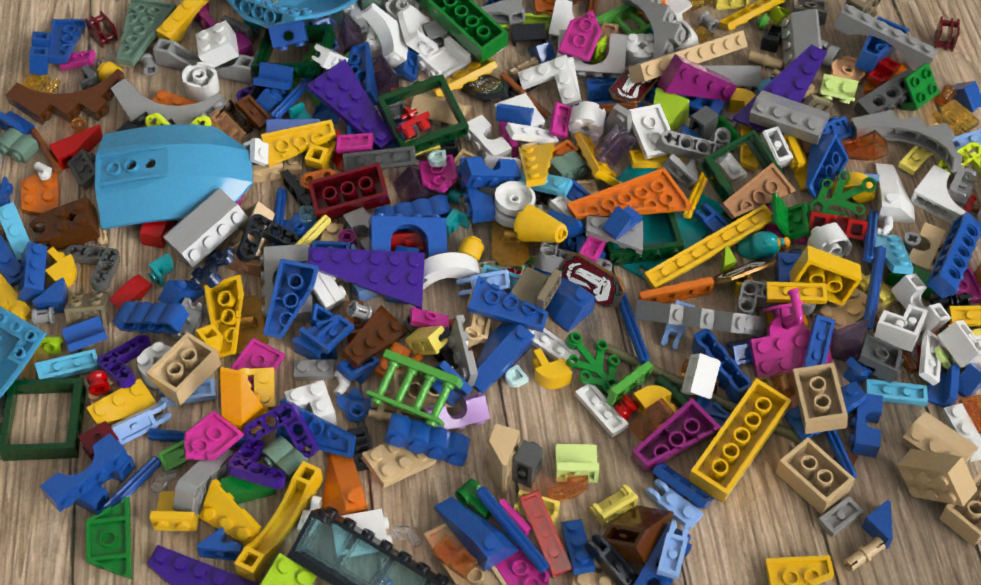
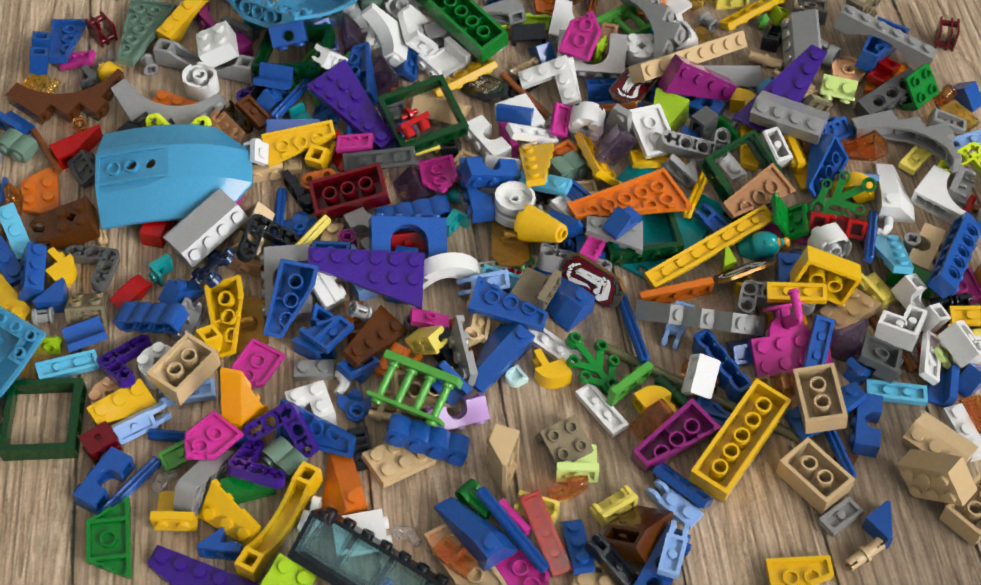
(14, 195): none -> clear orange slope
(44, 171): white arm -> none
(65, 489): blue arch -> none
(98, 383): red wheel -> none
(263, 384): yellow plate -> none
(306, 213): clear light blue bush -> none
(437, 158): light aqua tile -> none
(471, 246): yellow head -> none
(527, 463): dark grey brick -> none
(565, 440): none -> dark tan bracket
(626, 406): red wheel -> none
(875, 285): blue axle -> none
(939, 116): none -> light grey slope

